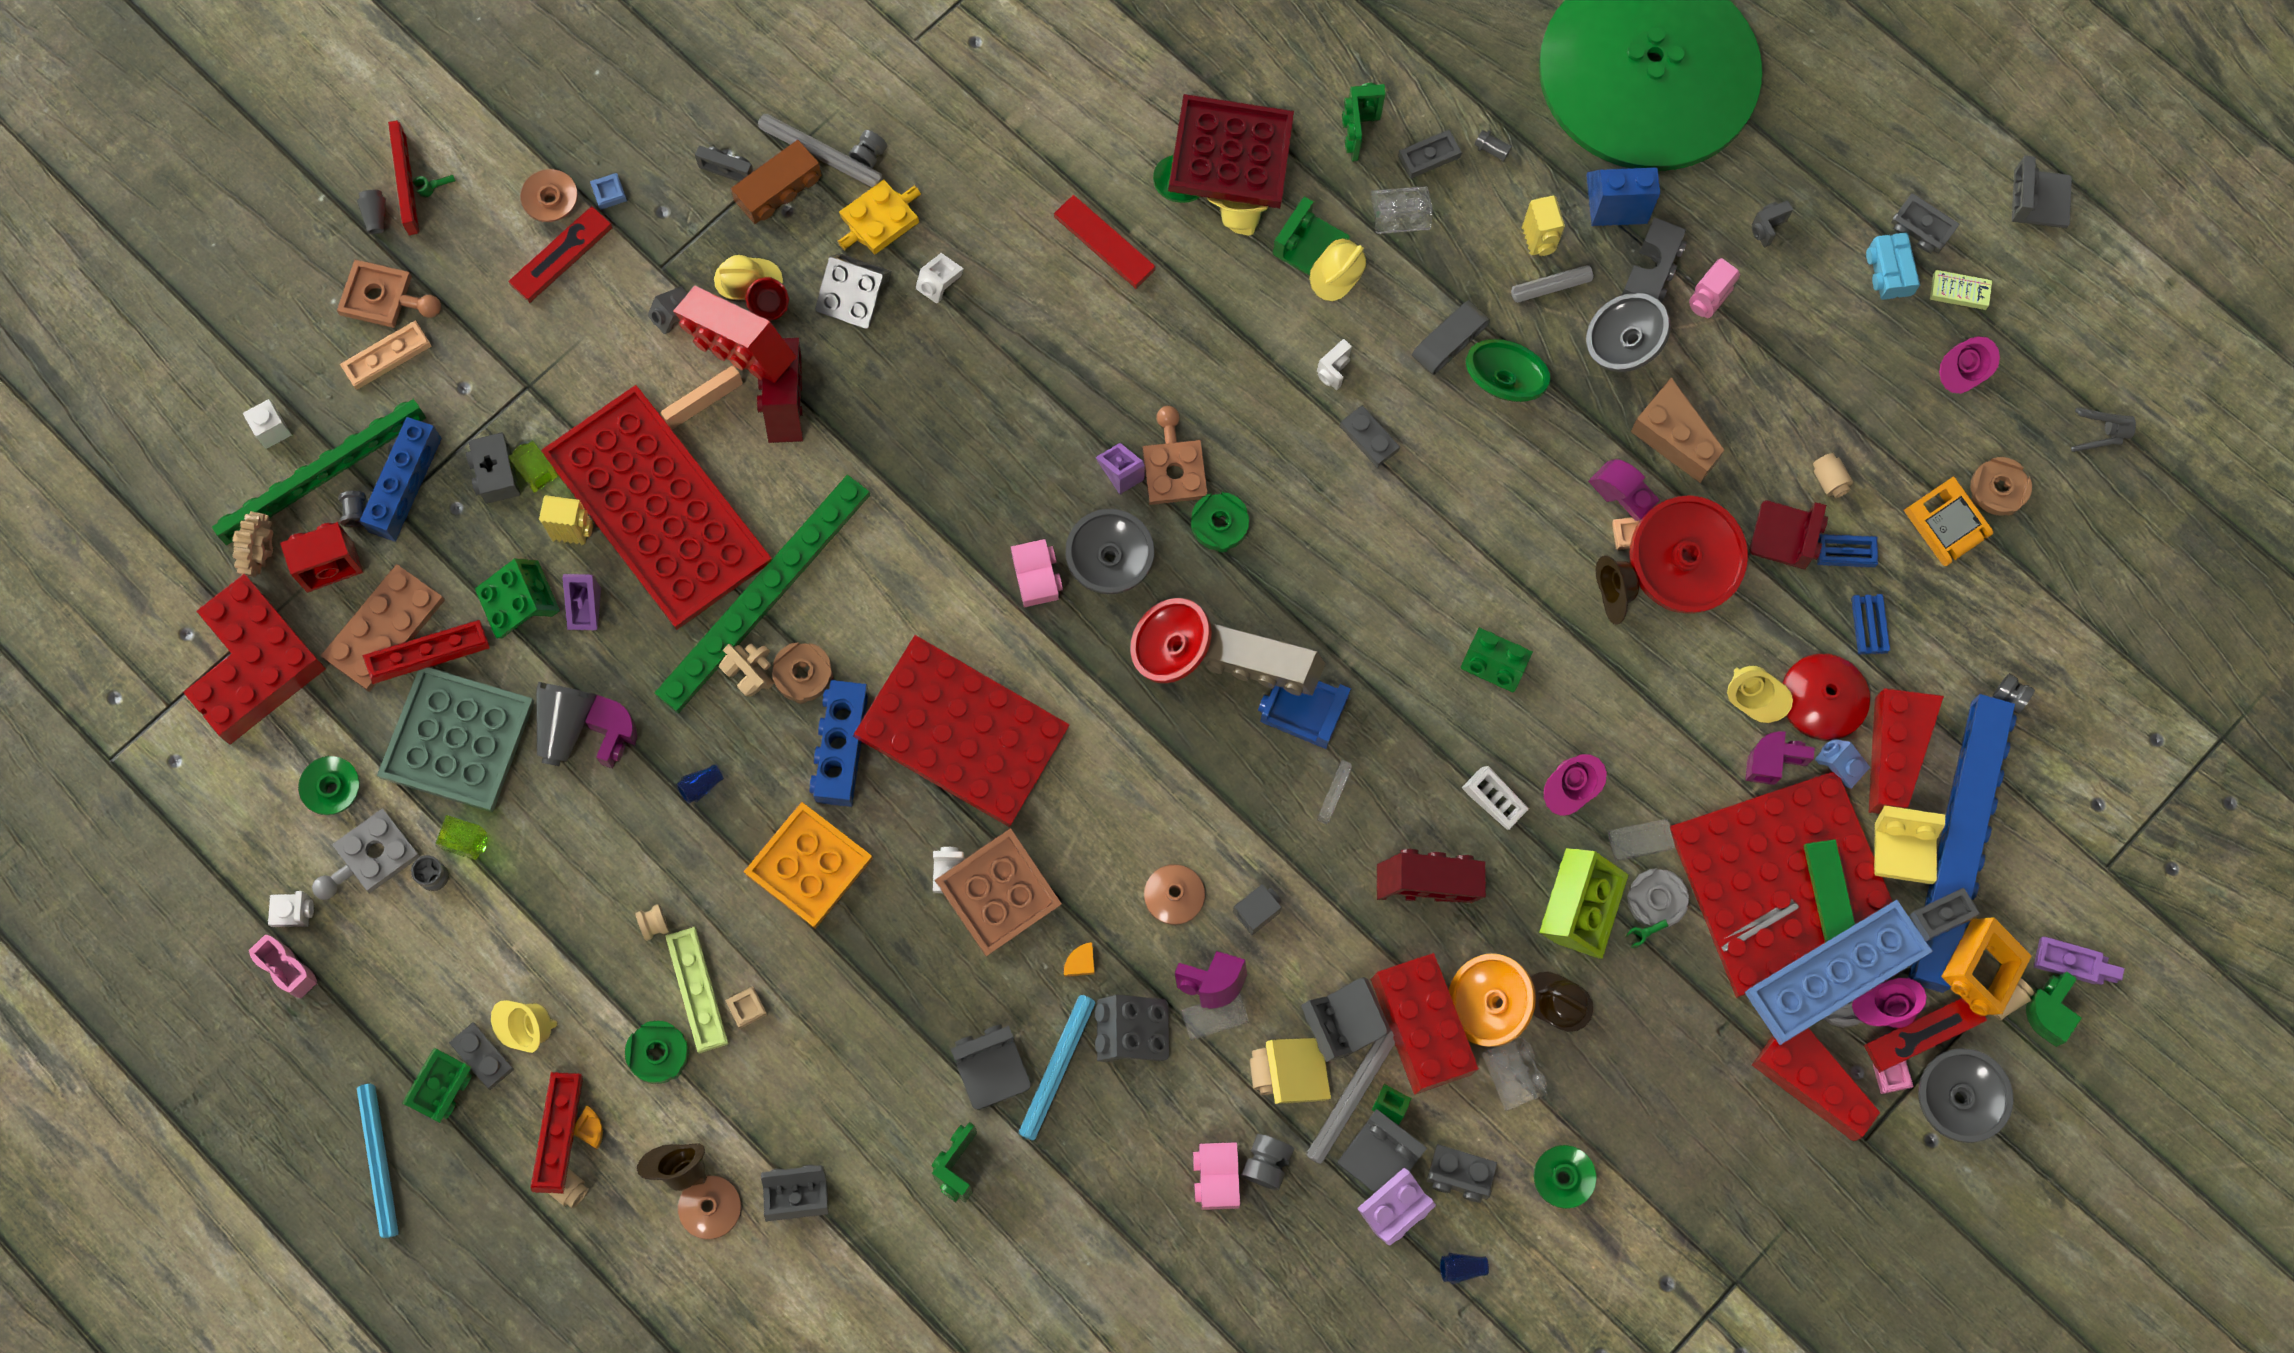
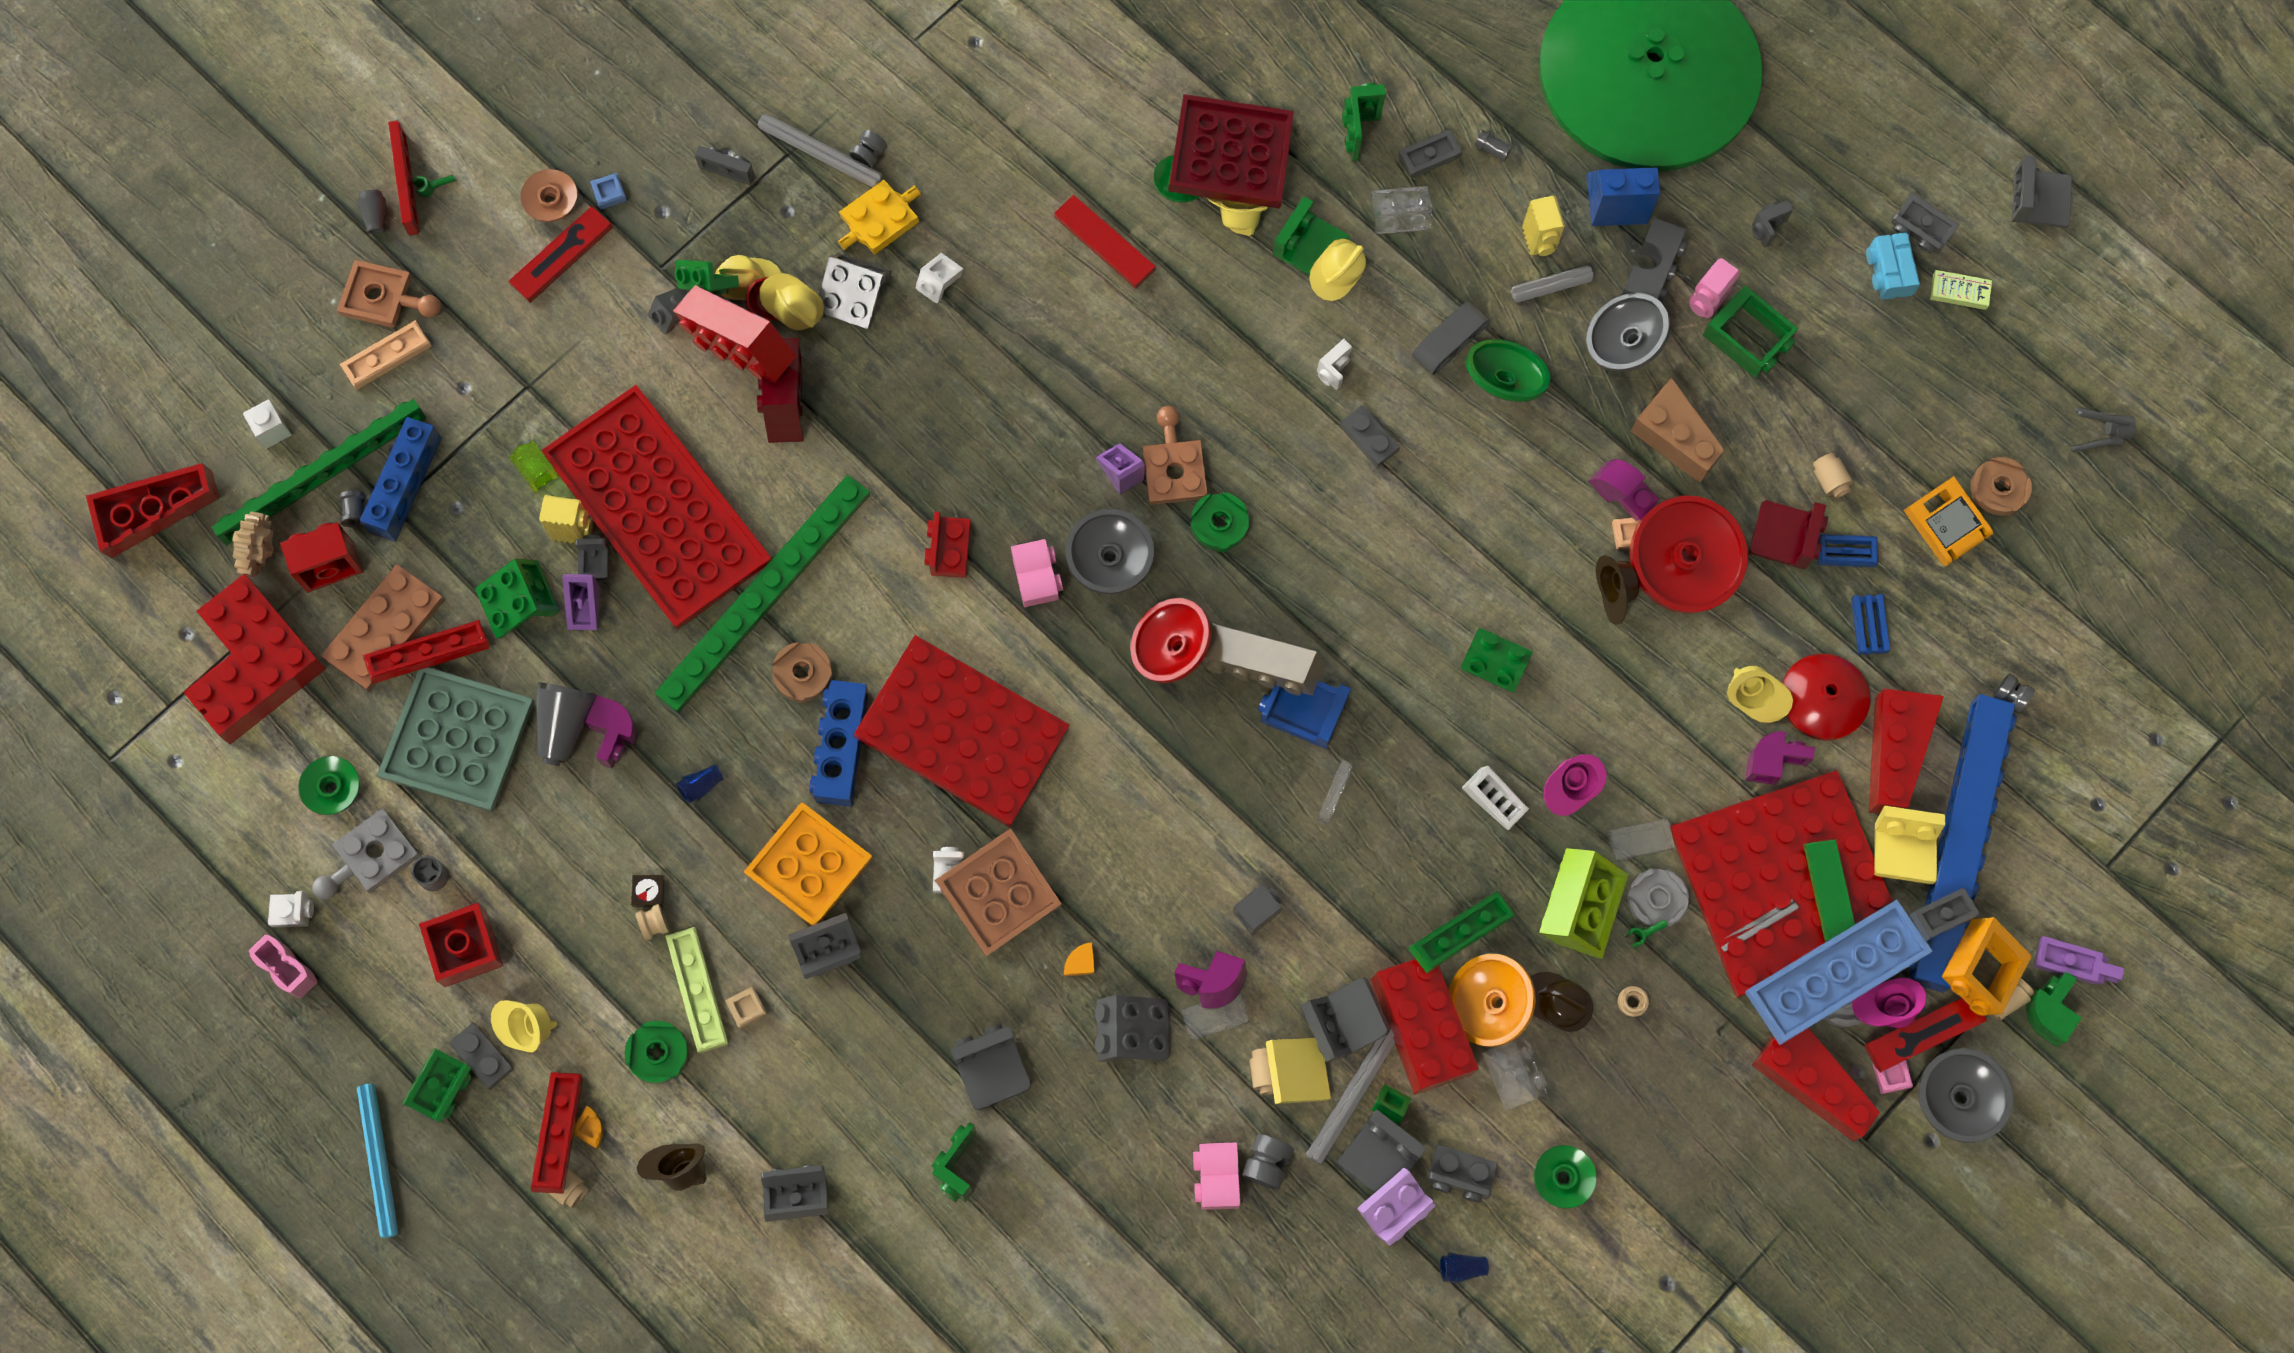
(145, 507): none -> red wedge
(461, 945): none -> red brick
(462, 838): clear neon green brick -> none
(500, 482): dark grey brick -> none
(593, 557): none -> dark grey bracket
(647, 890): none -> tile
(700, 274): none -> green bracket
(702, 397): light nougat tile -> none
(723, 1215): nougat dish -> none
(755, 676): tan hips -> none
(776, 182): dark orange brick -> none
(791, 301): none -> light yellow piece
(825, 946): none -> dark grey bracket
(948, 546): none -> red bracket
(1056, 1067): medium azure axle -> none
(1174, 909): nougat dish -> none
(1431, 877): dark red wedge -> none
(1461, 932): none -> green tile
(1641, 997): none -> tan plate
(1767, 316): none -> green window
(1843, 761): medium blue bracket -> none
(1969, 364): dark pink piece -> none

